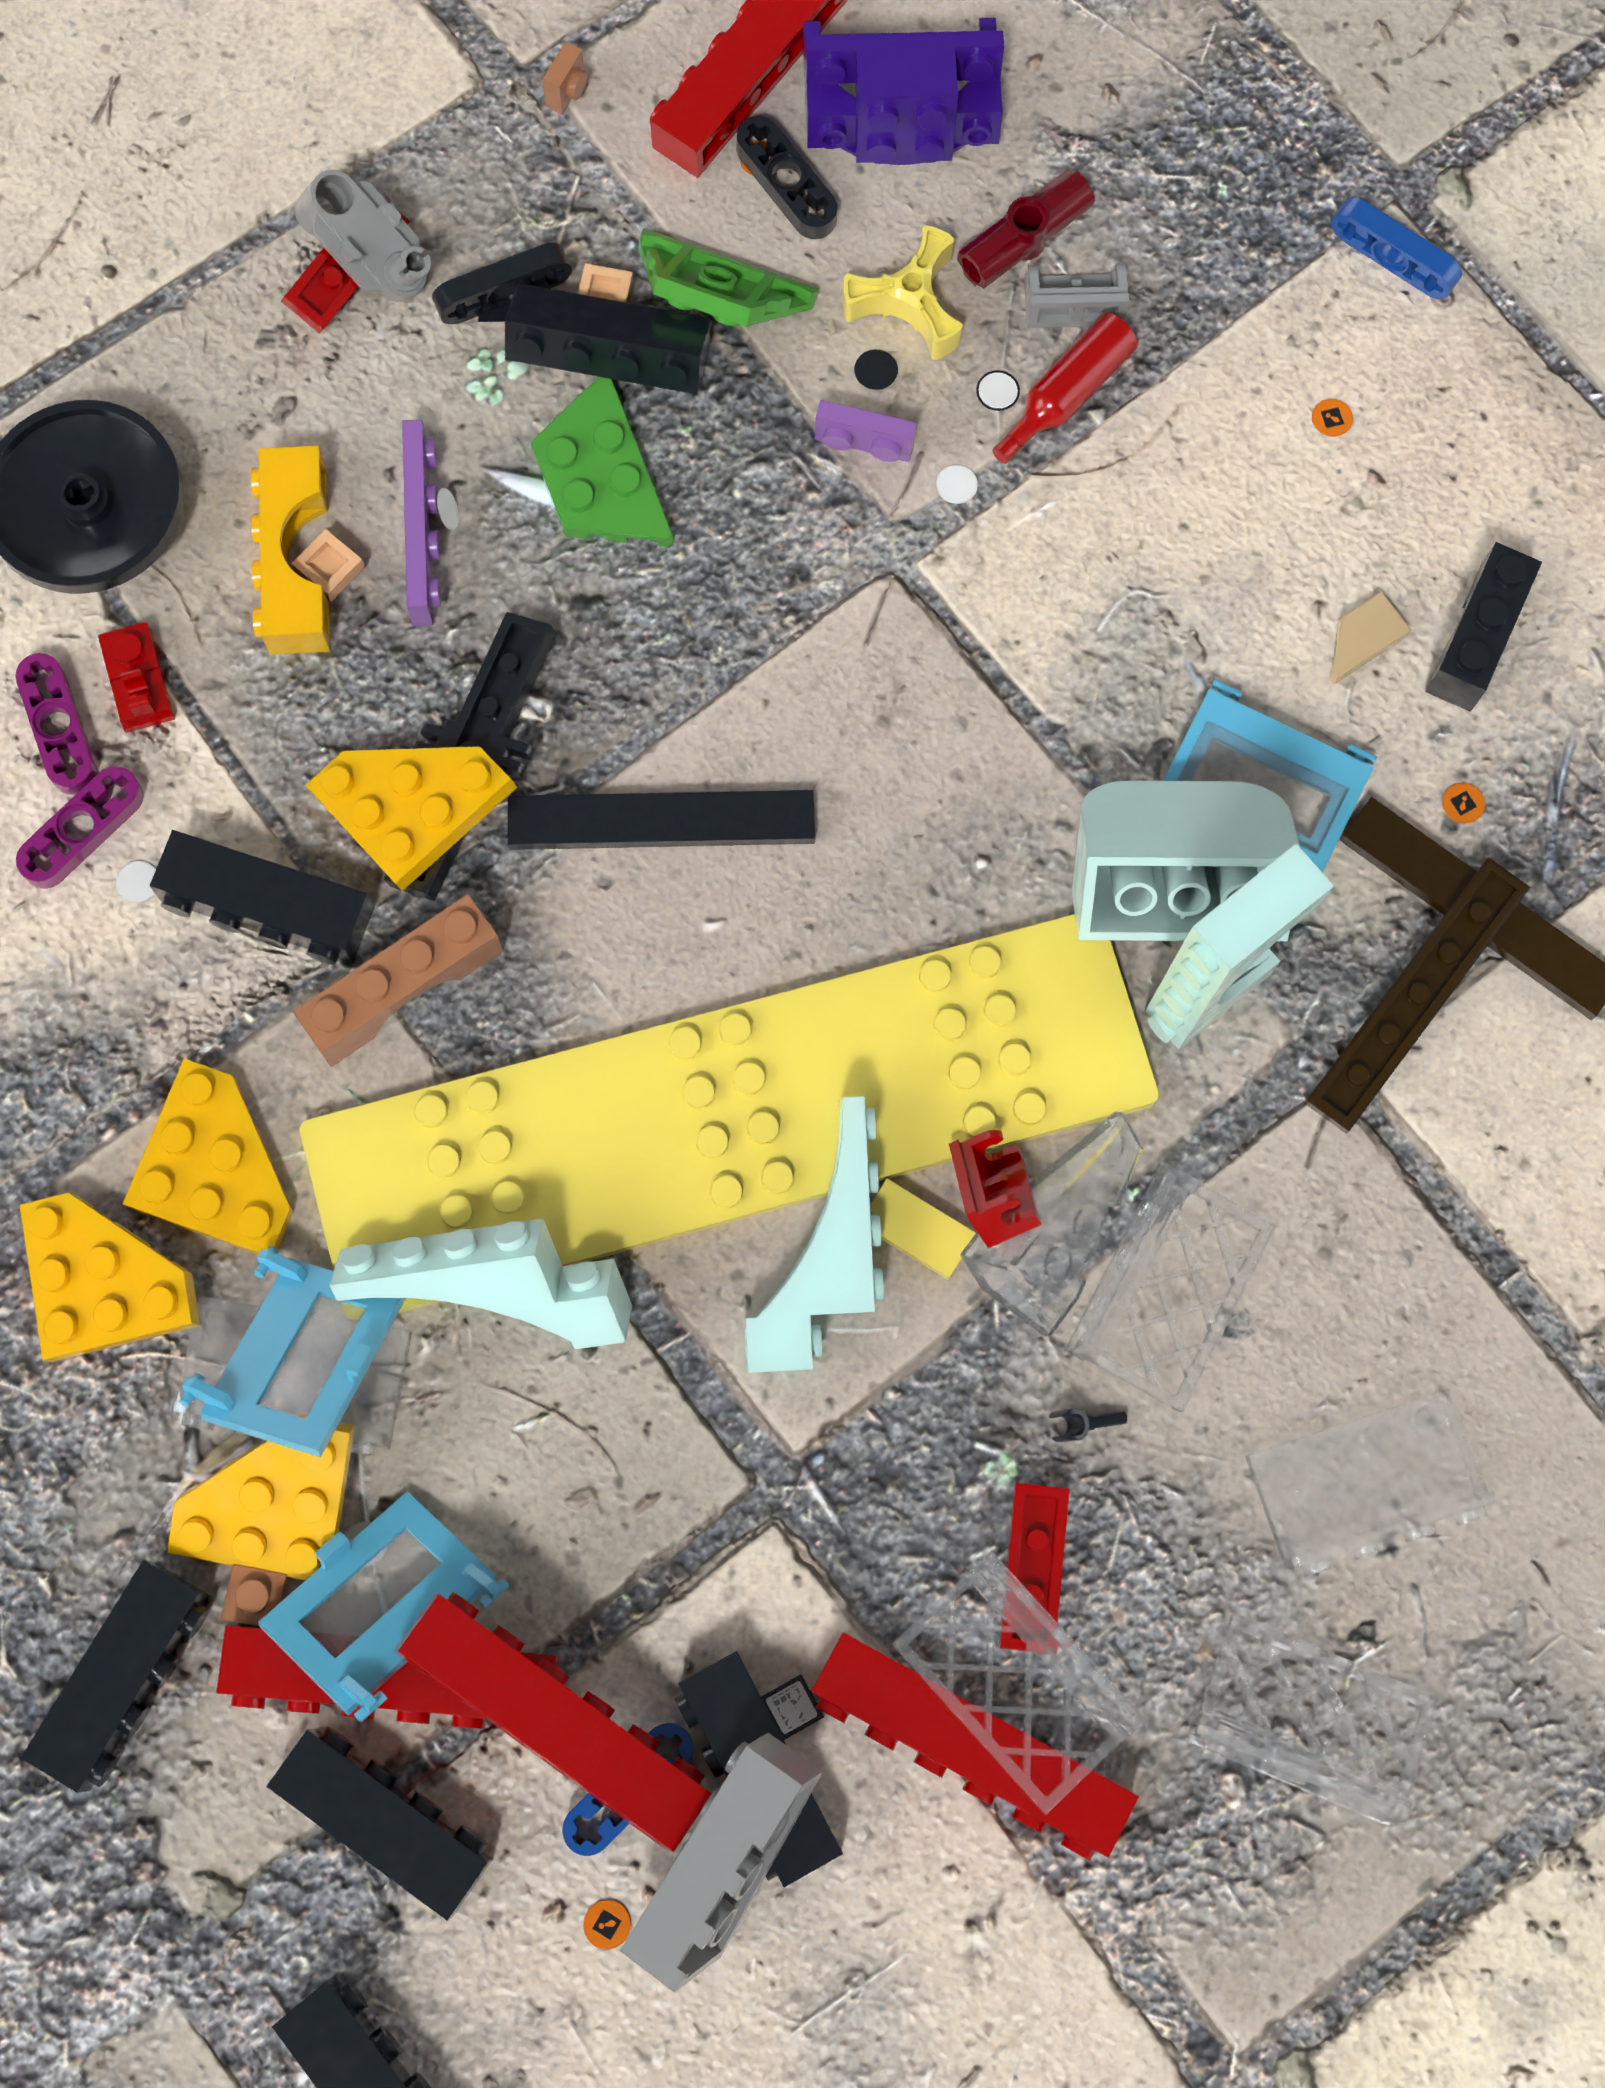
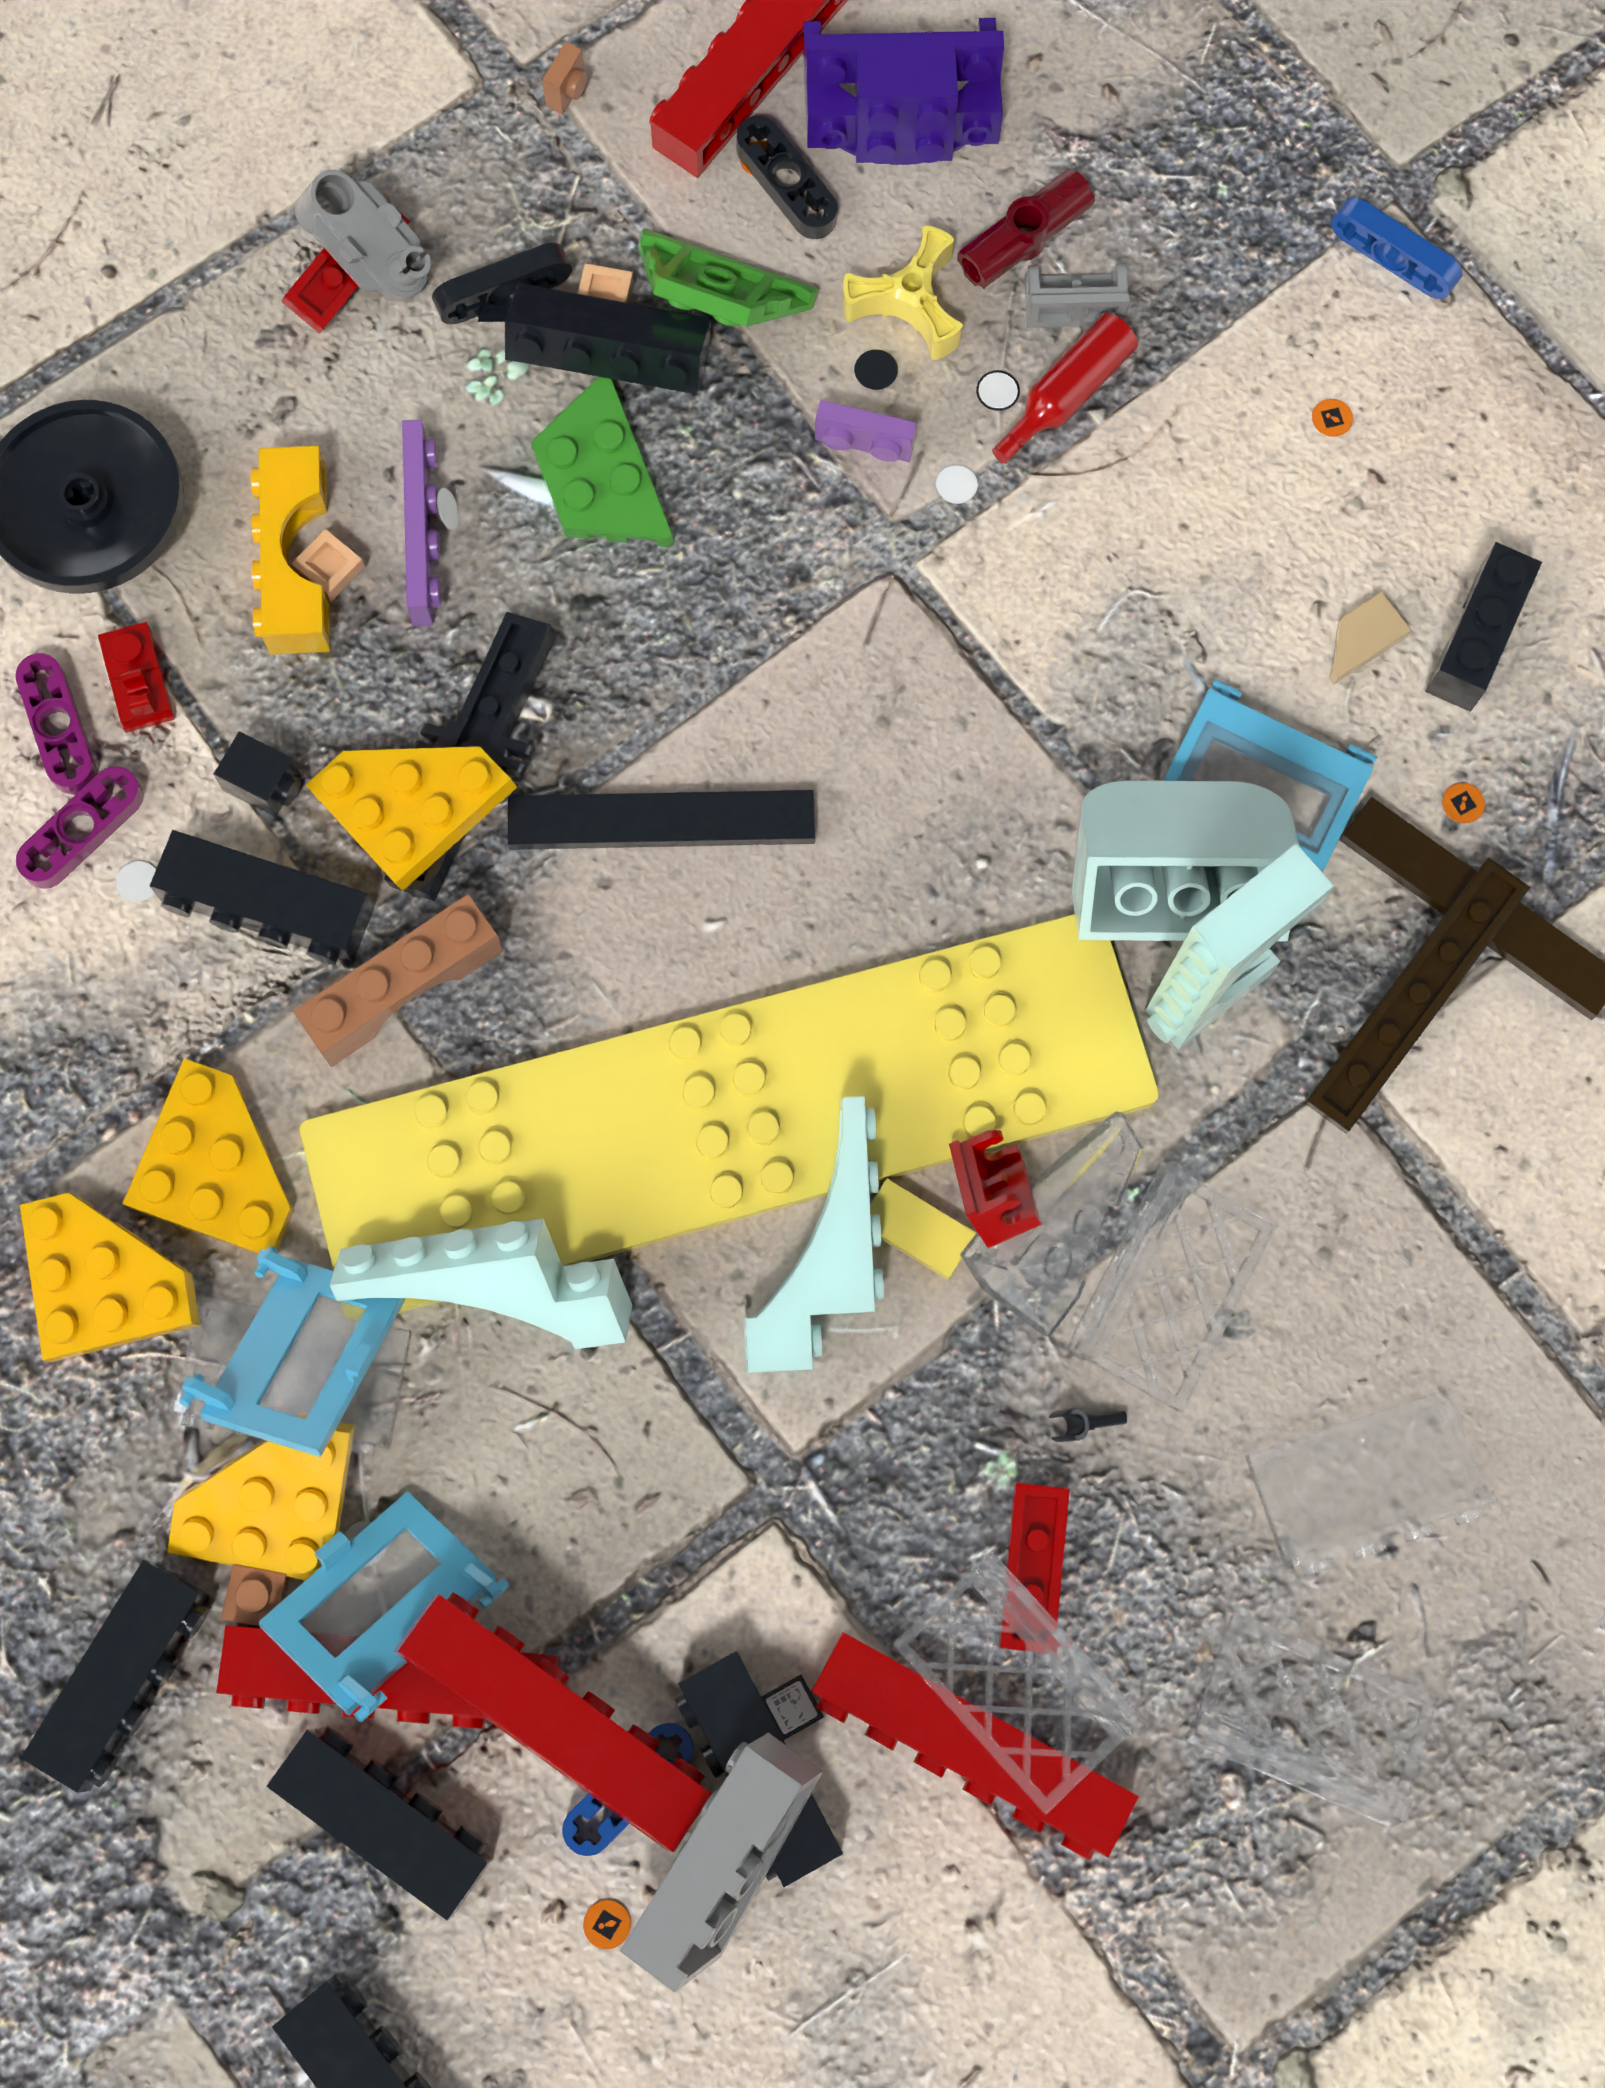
(258, 774): none -> black brick

